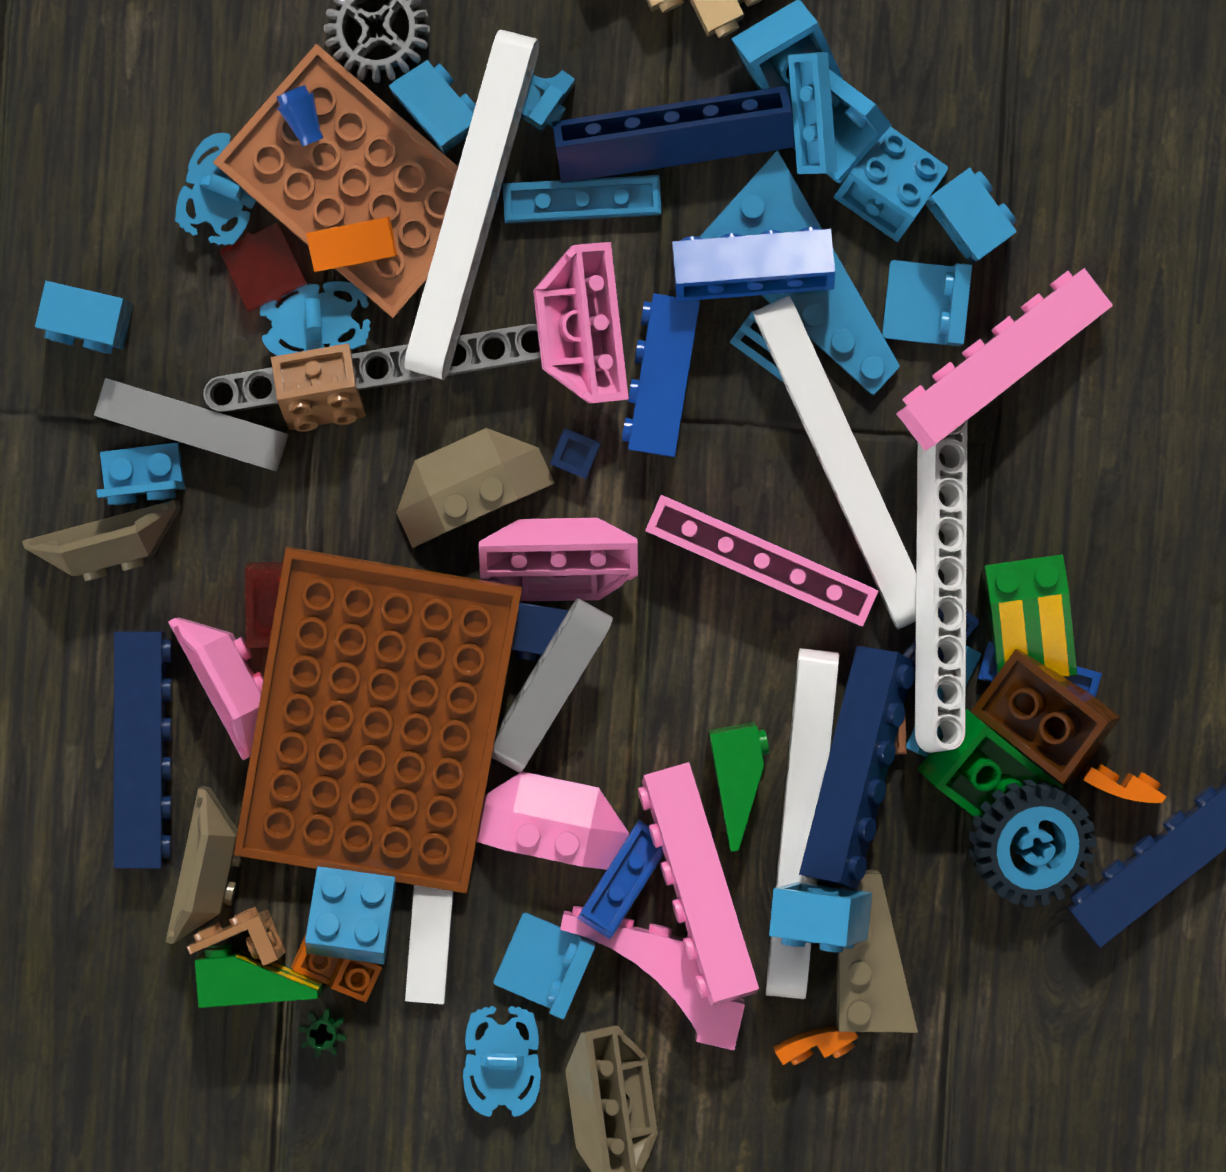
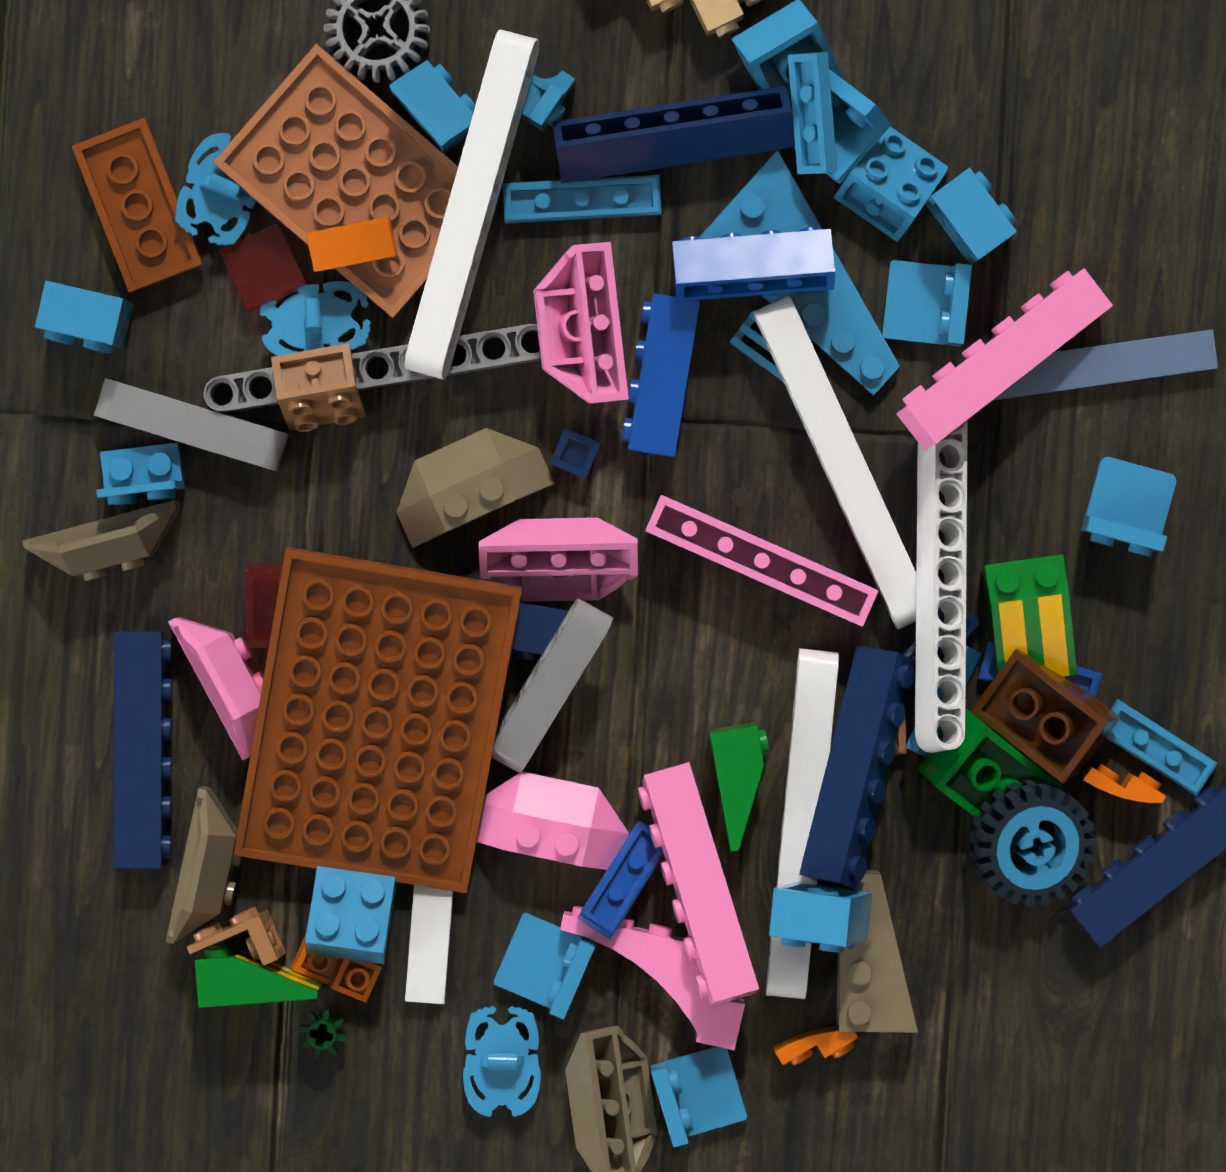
(136, 205): none -> dark orange plate
(300, 113): blue cone -> none
(698, 1093): none -> dark azure bracket
(1118, 363): none -> sand blue tile
(1129, 506): none -> dark azure bracket
(1160, 749): none -> dark azure tile

